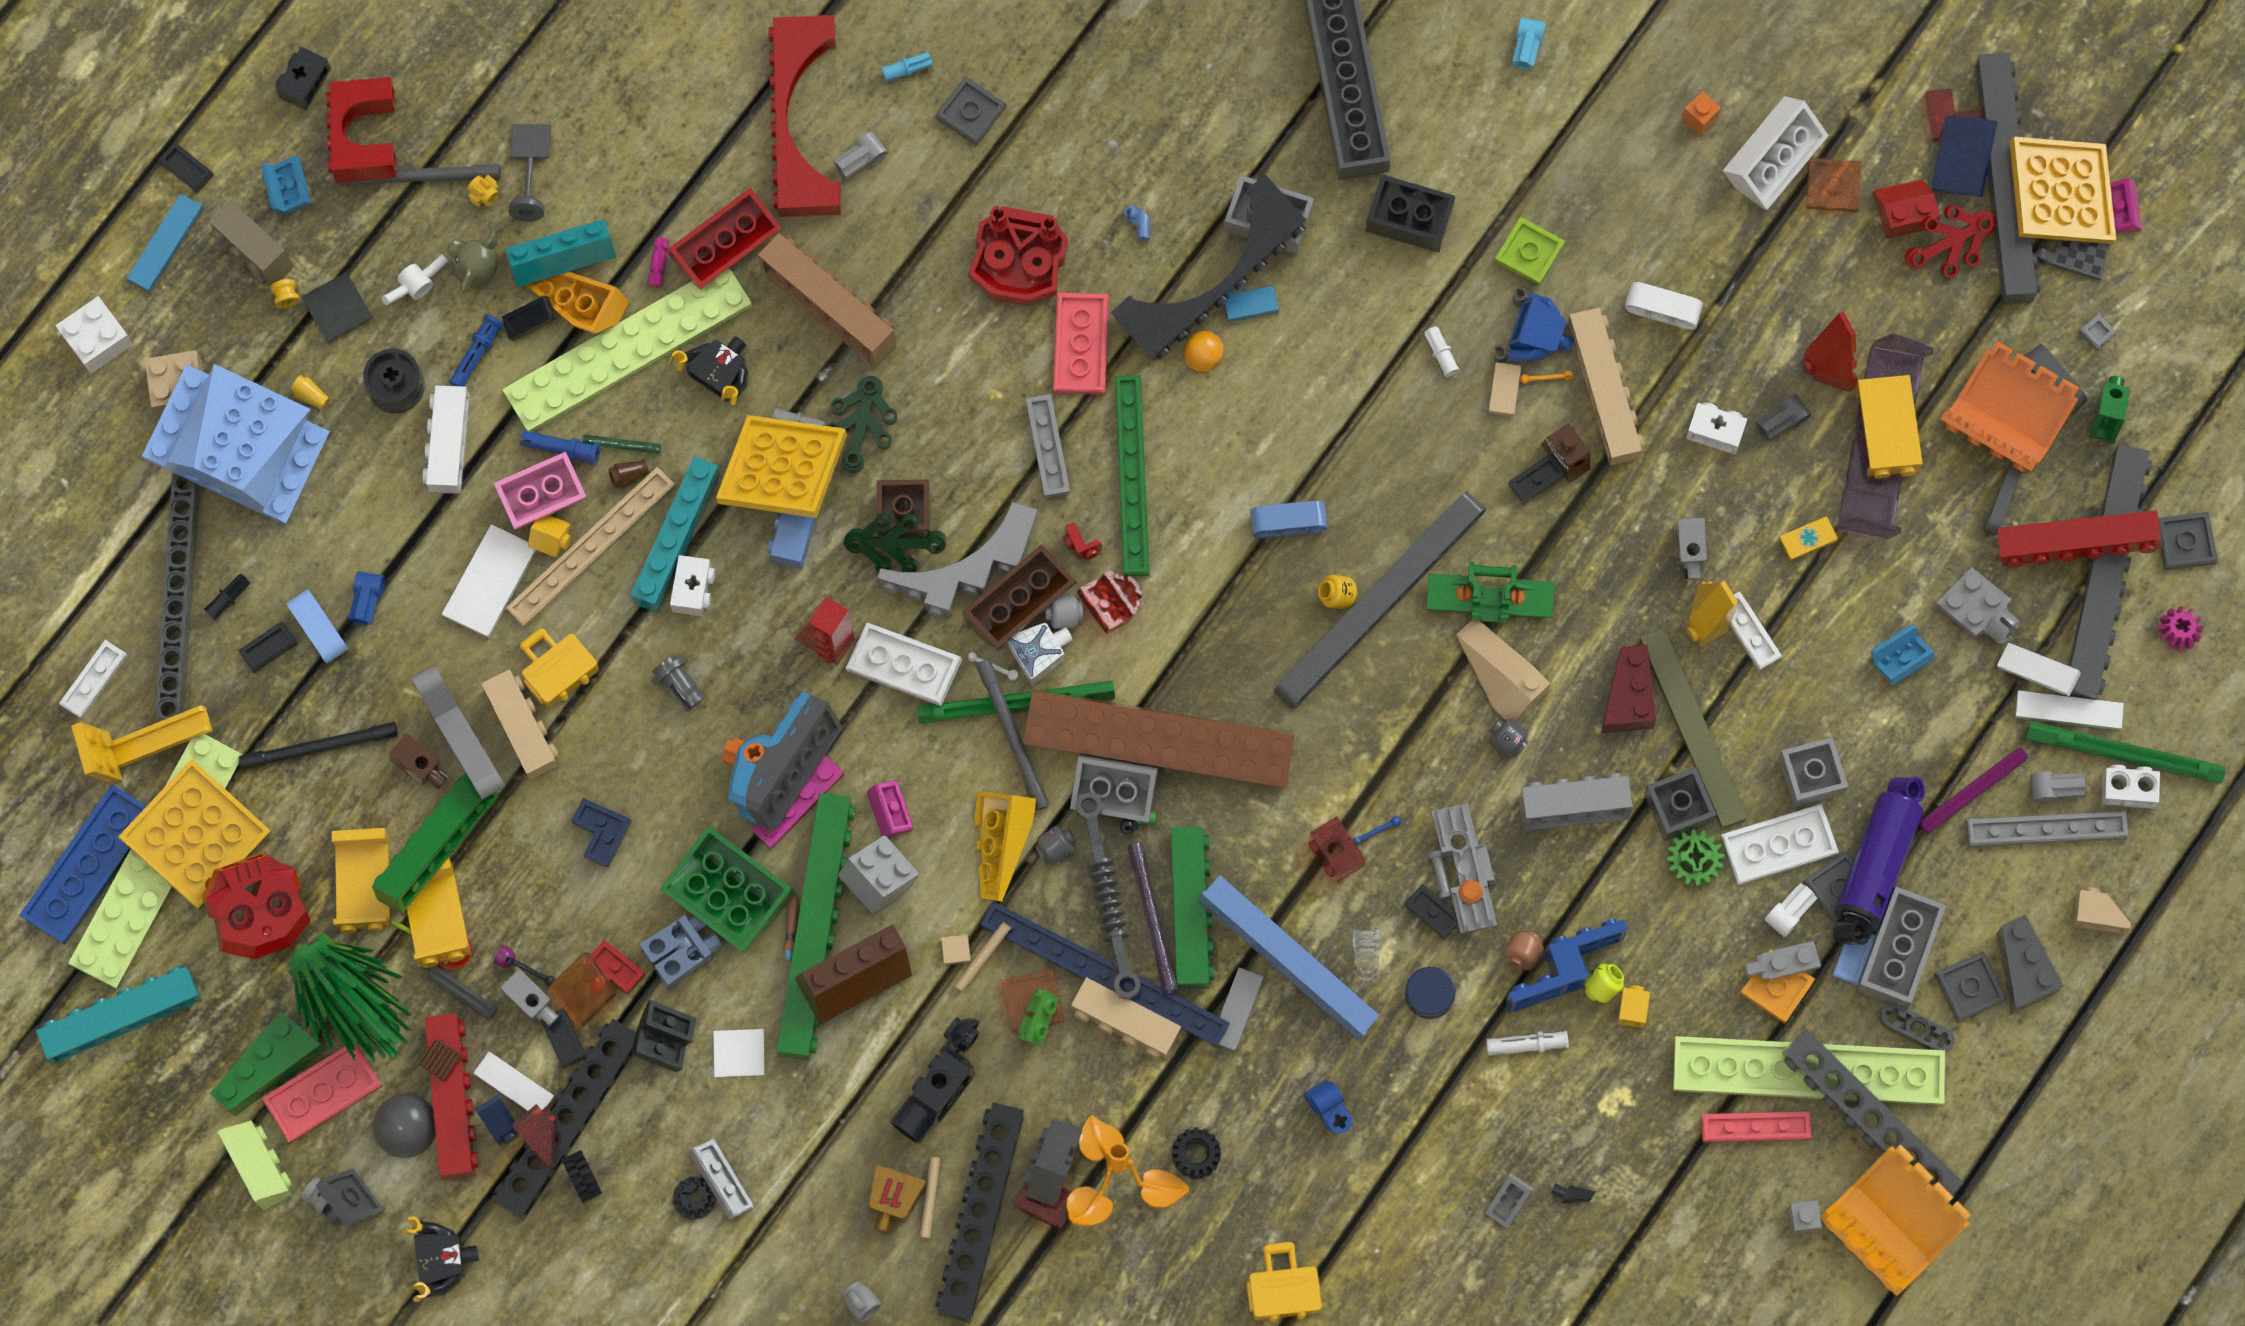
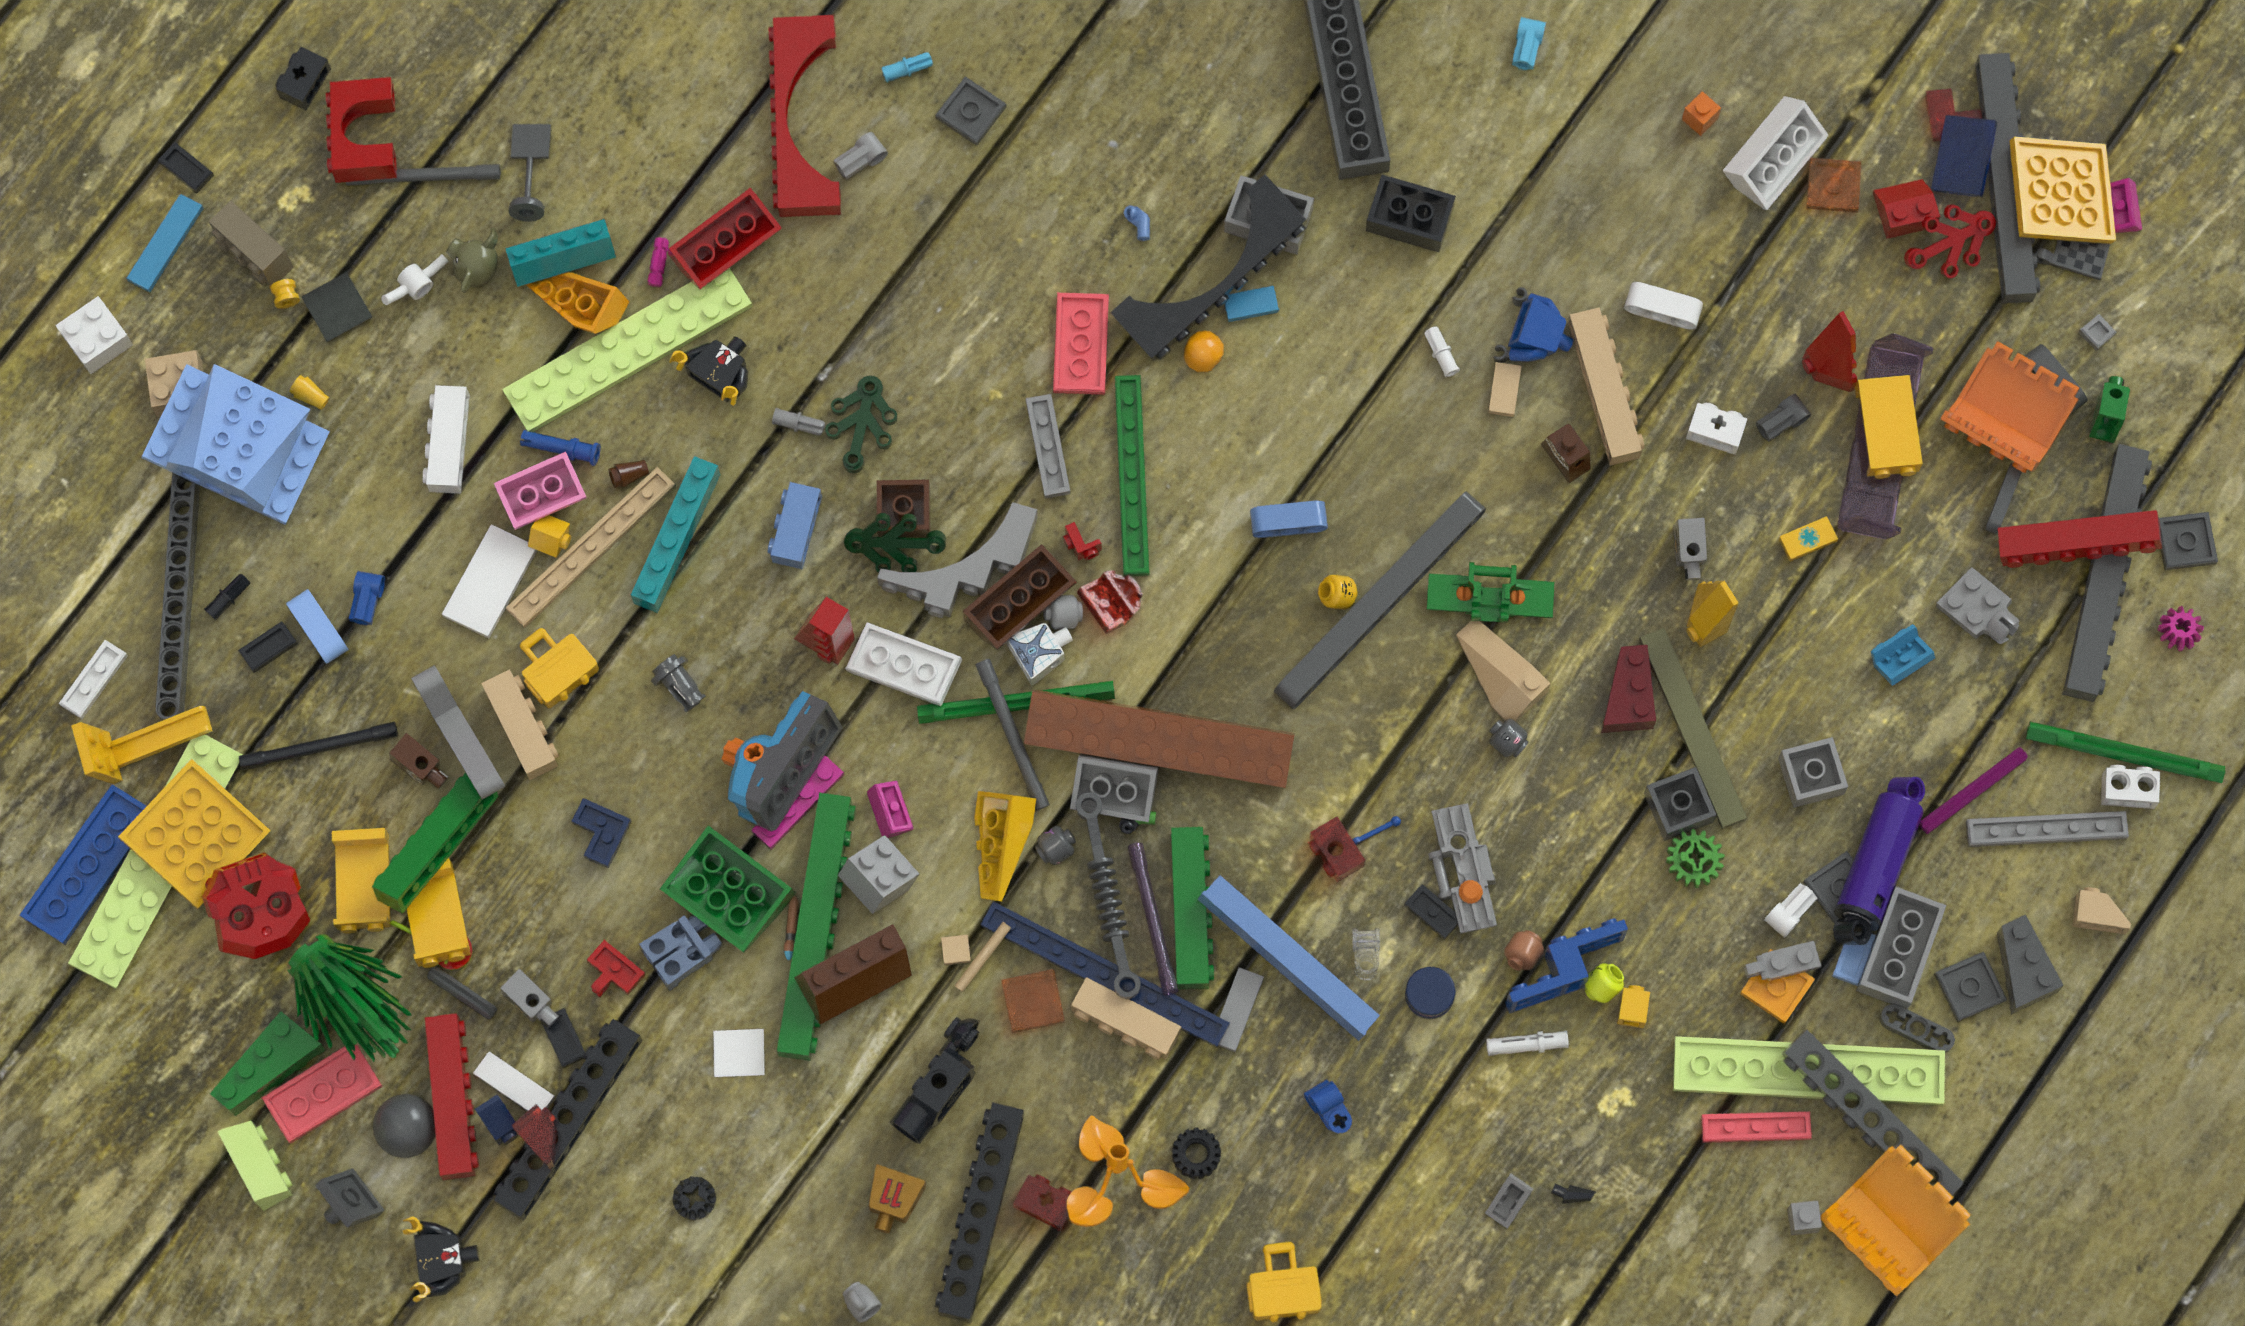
(119, 1014): teal brick -> none
(286, 186): dark azure bracket -> none
(313, 1195): light grey wheel -> none
(393, 380): black wheel -> none
(440, 1060): reddish brown piece -> none
(479, 339): blue pin -> none
(483, 191): yellow gear -> none
(506, 958): hinge -> none
(528, 318): black tile -> none
(581, 1176): black tyre -> none
(583, 989): clear orange tile -> none
(623, 444): clear green bar -> none
(663, 1036): pearl dark grey slope -> none
(689, 571): white brick -> none
(721, 1179): light grey tile -> none
(781, 466): yellow plate -> none
(827, 300): medium nougat brick -> none
(930, 1195): tan bar -> none
(1012, 675): white hinge -> none
(1014, 276): red brick -> none
(1043, 1006): bright green hinge -> none
(1052, 1162): dark grey wedge -> none
(1529, 251): lime plate -> none
(1537, 478): black plate -> none
(1568, 375): light orange hinge -> none
(1575, 802): light grey brick -> none
(1753, 635): white tile -> none
(1779, 844): white tile -> none
(2038, 669): white tile -> none
(2049, 787): light grey piece -> none
(2069, 710): white tile -> none

